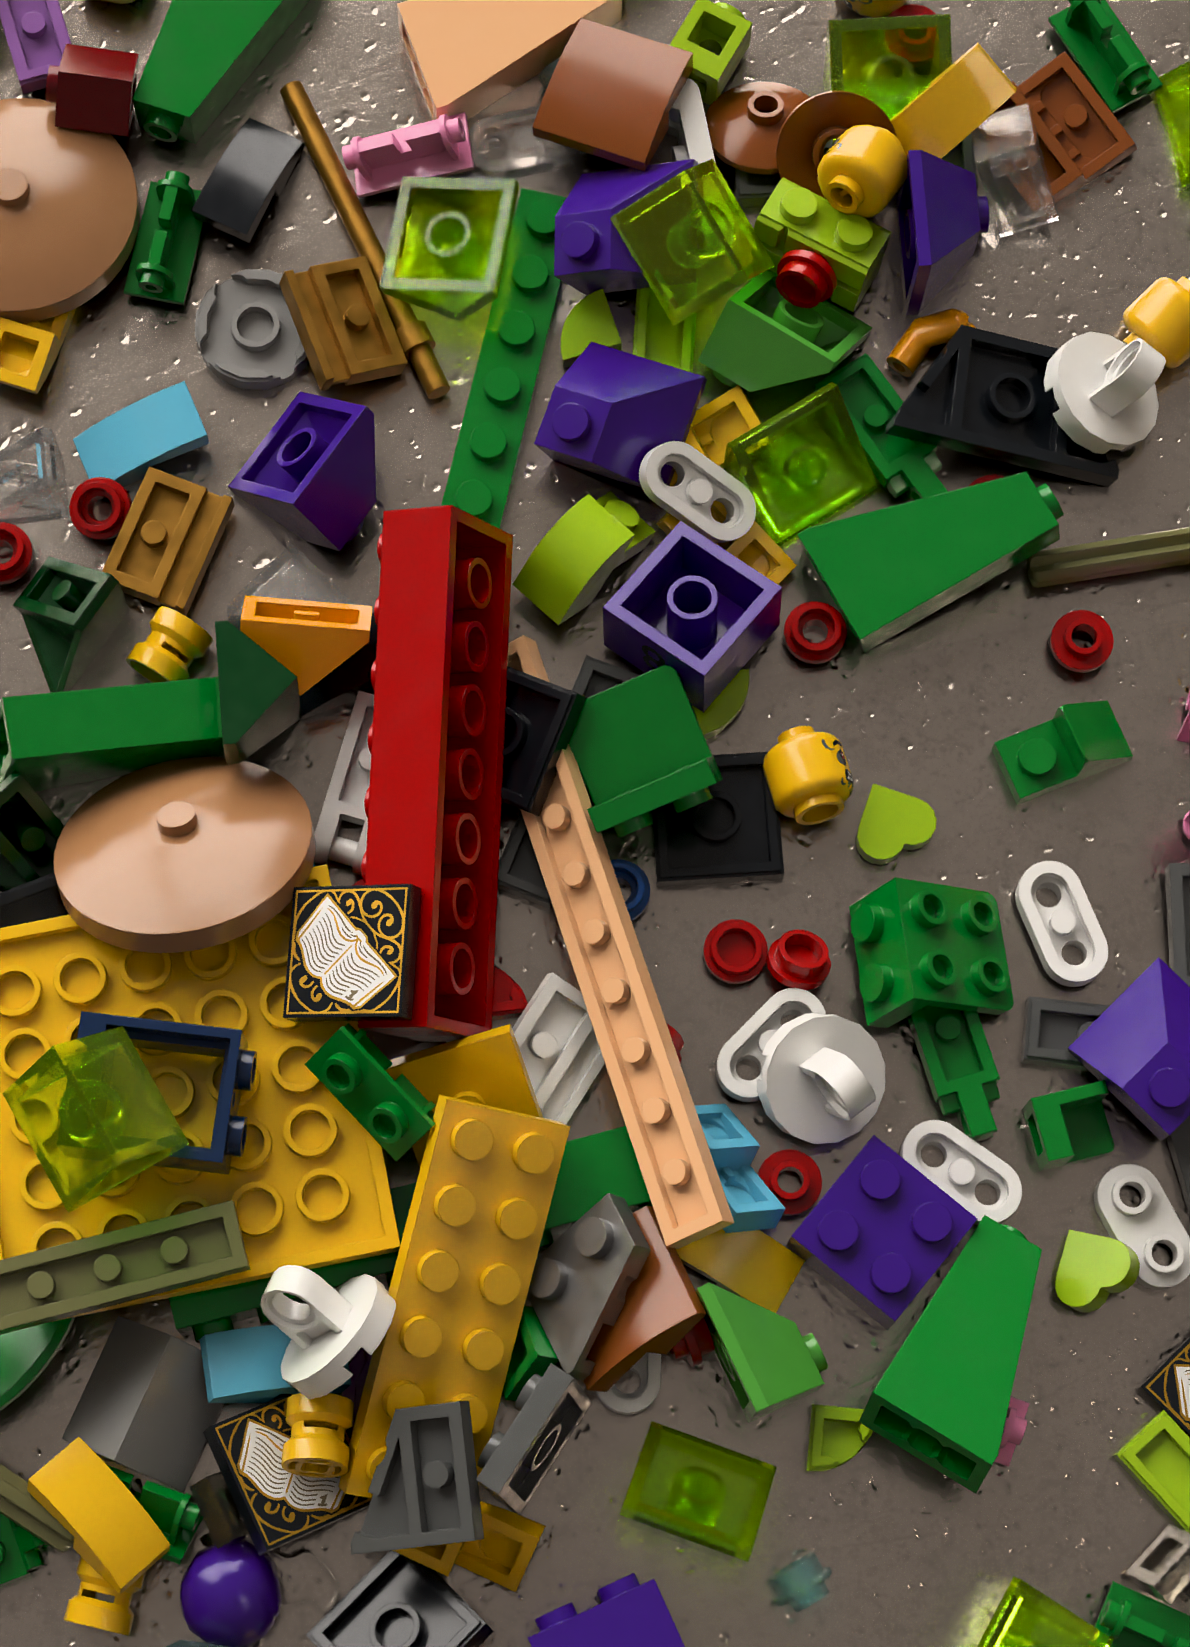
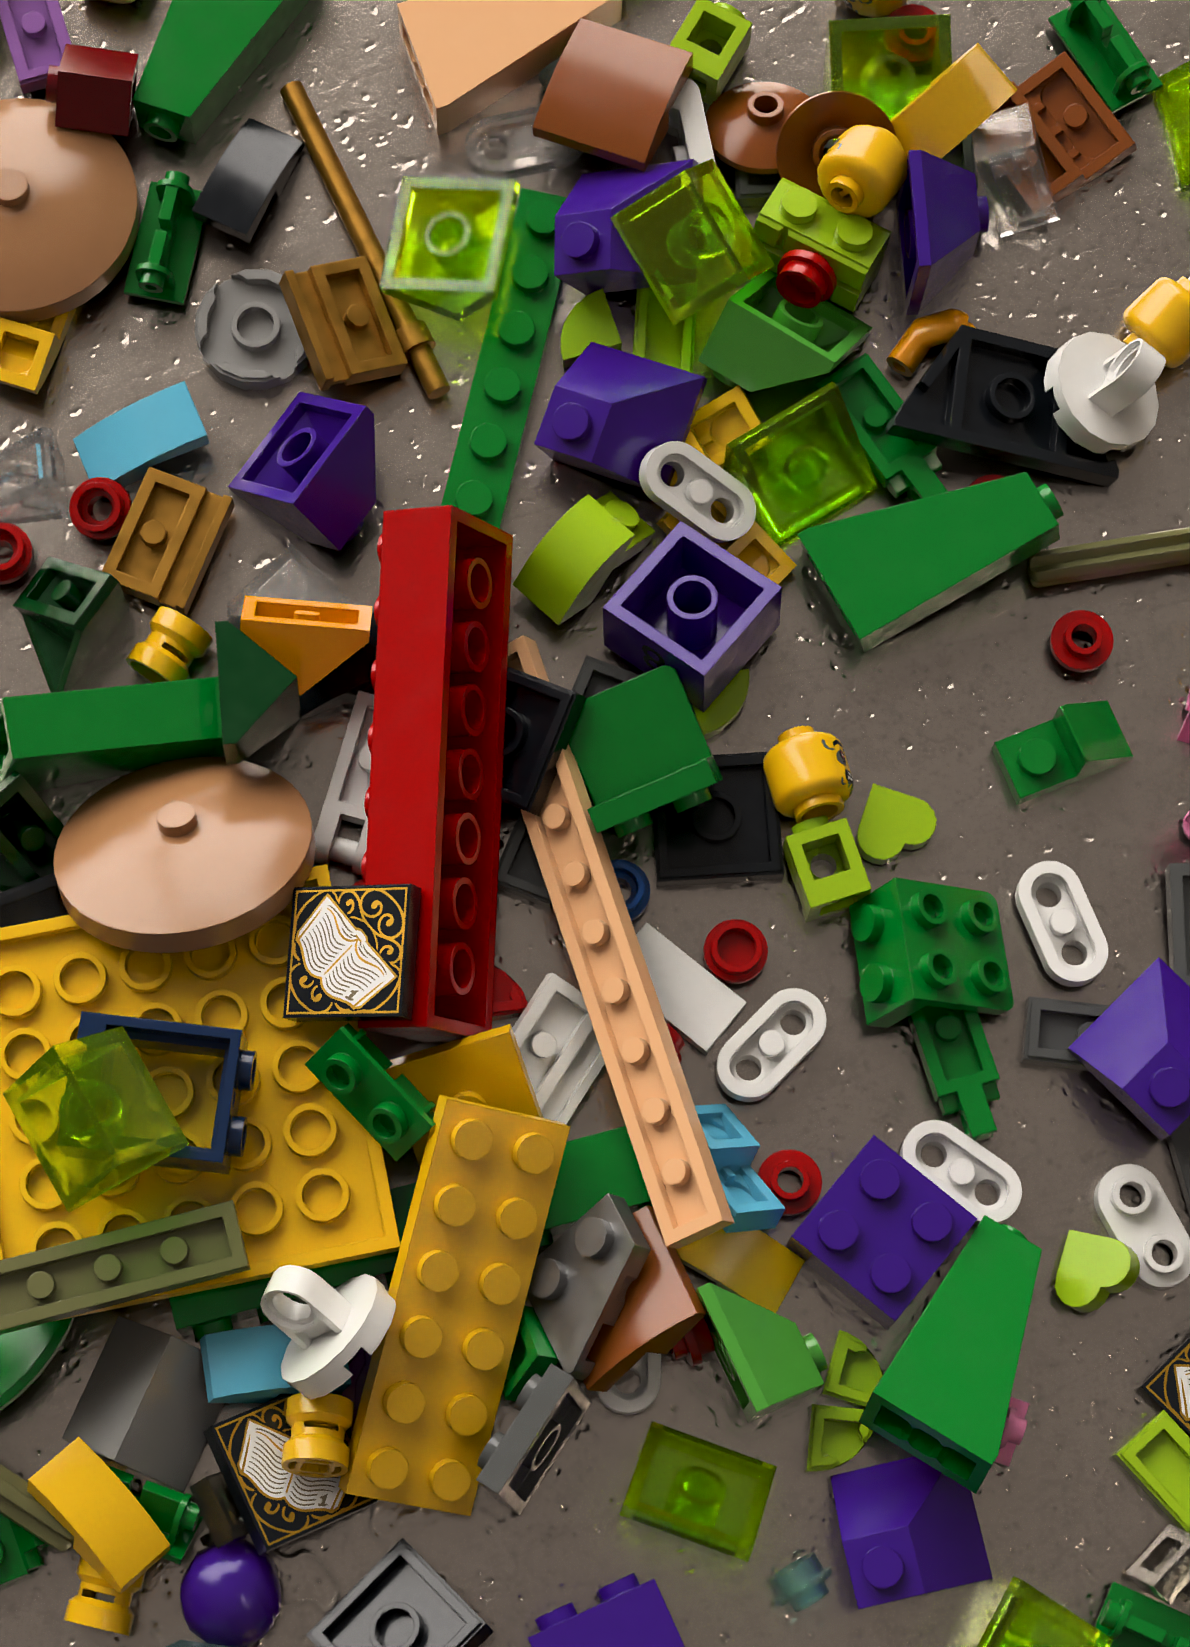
(419, 150): bright pink hinge -> none
(425, 1483): dark grey wing -> none
(498, 1557): yellow slope -> none
(688, 994): none -> white tile
(799, 960): red plate -> none
(819, 615): red plate -> none
(821, 1078): white tile -> none
(832, 842): none -> lime brick
(851, 1372): none -> lime tile
(907, 1532): none -> dark purple slope
(1069, 1125): green panel -> none

